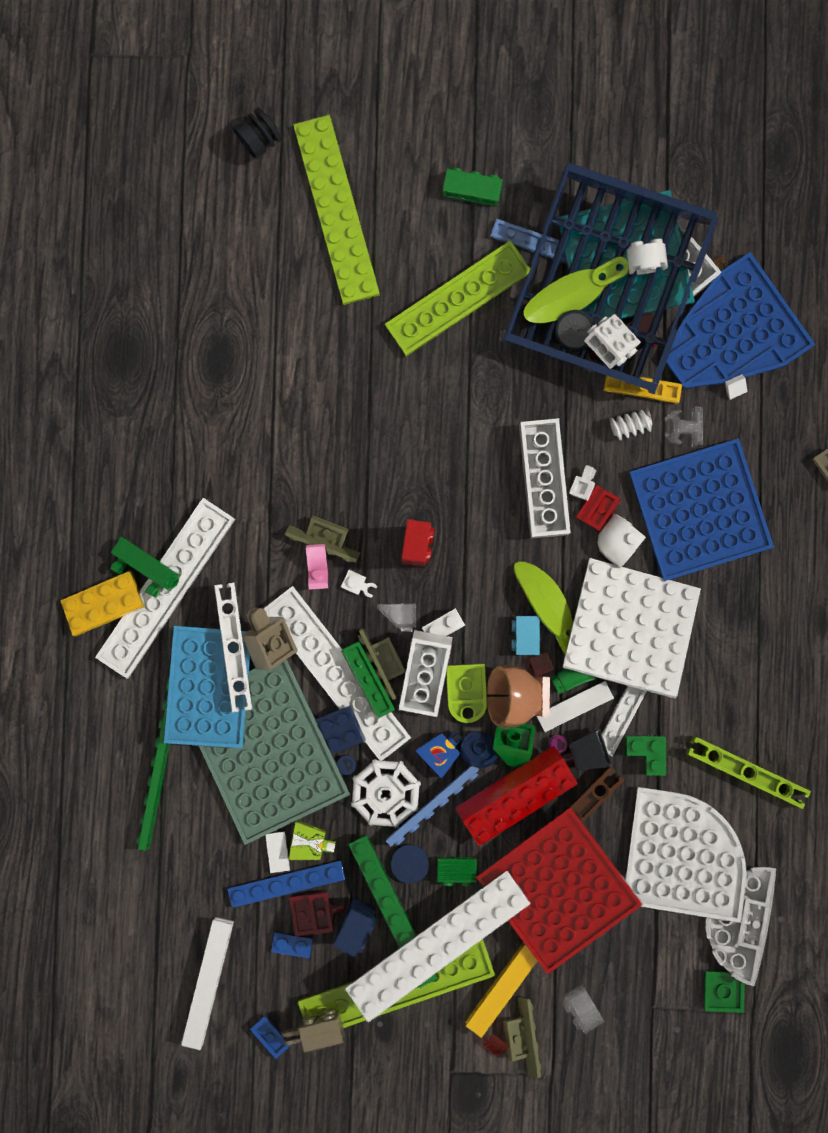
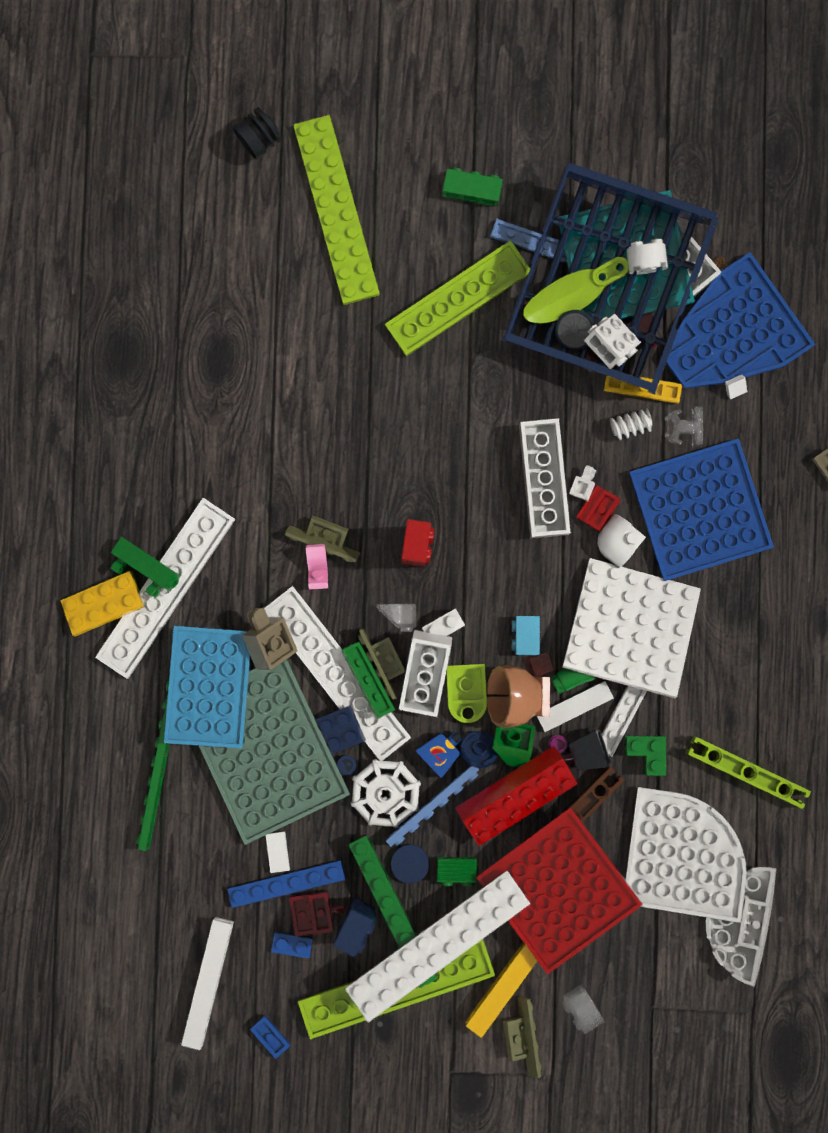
(231, 632): white piece -> none
(309, 842): lime torso -> none
(317, 1031): dark tan brick -> none
(355, 583): white plate -> none
(495, 1045): clear red tile -> none
(546, 601): lime plant -> none
(723, 992): green plate -> none

